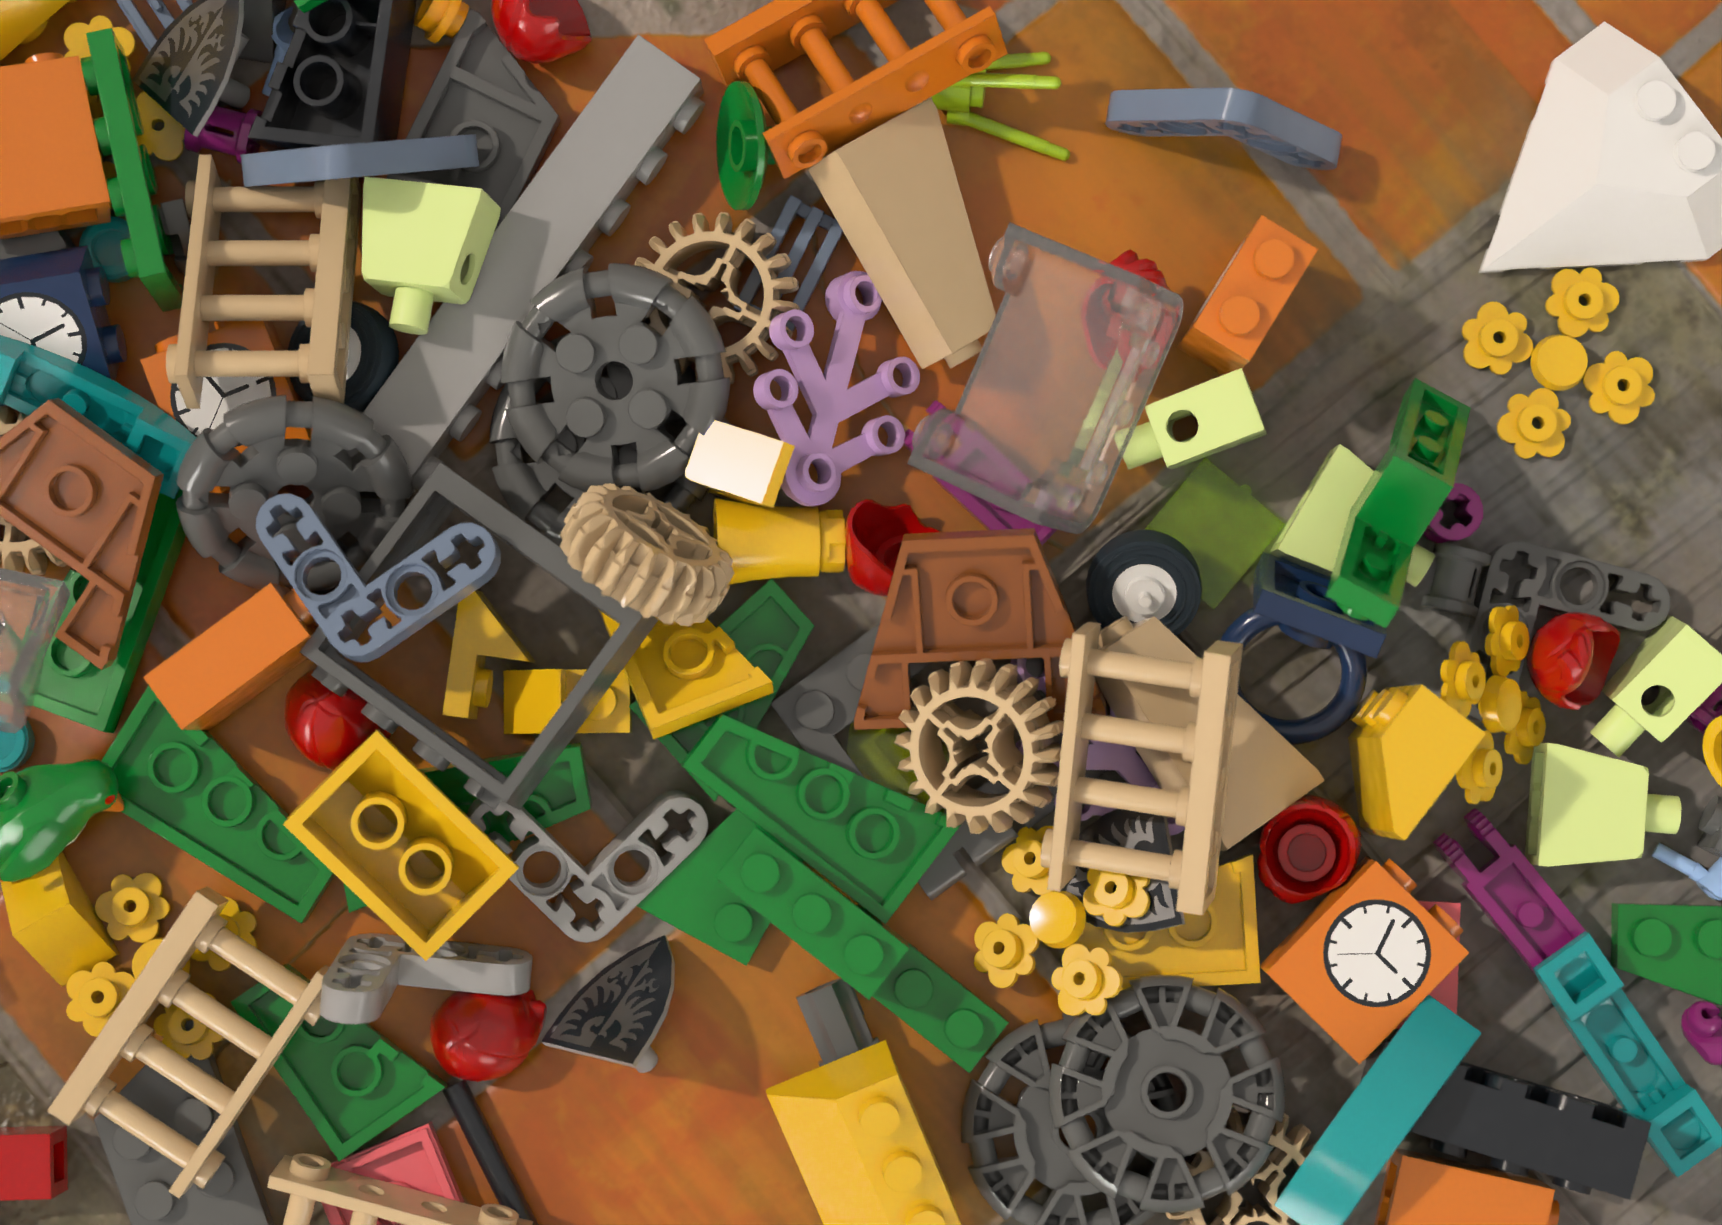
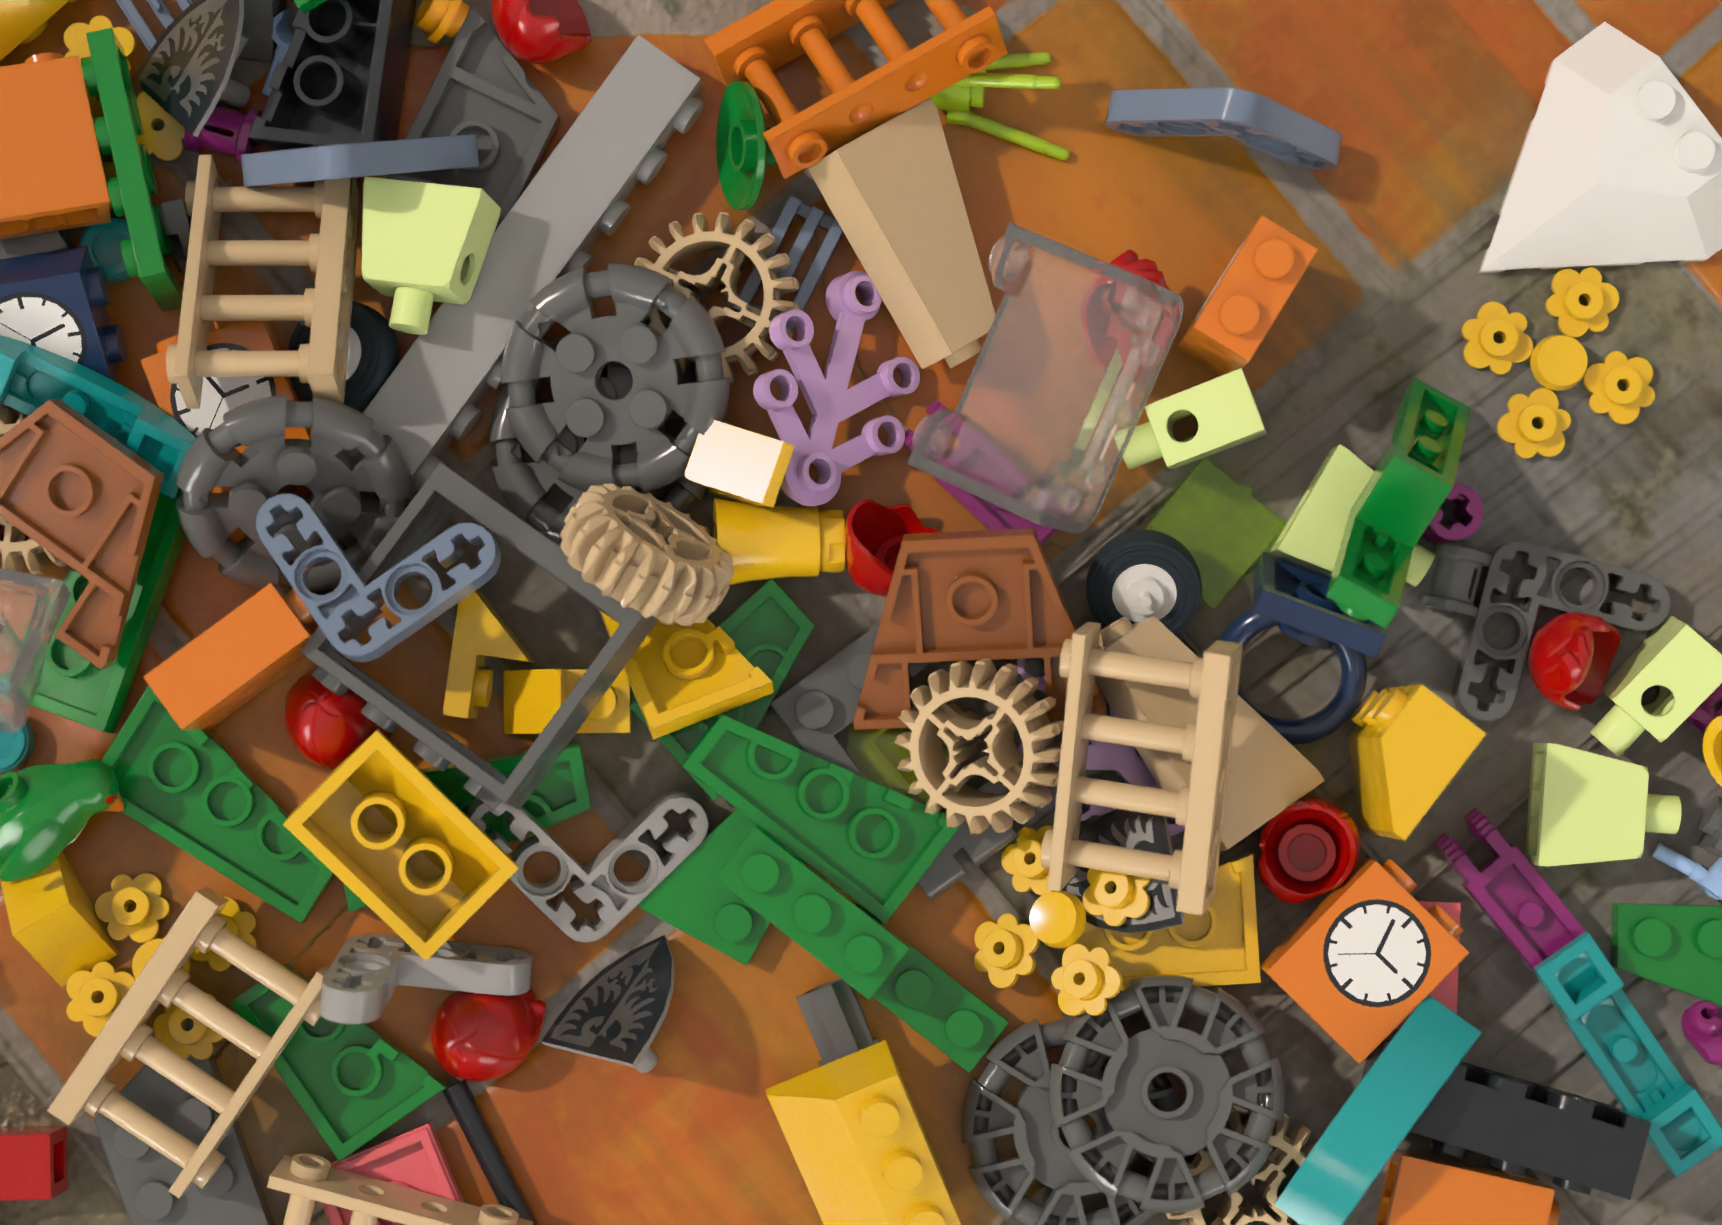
(1499, 702): yellow plant -> none

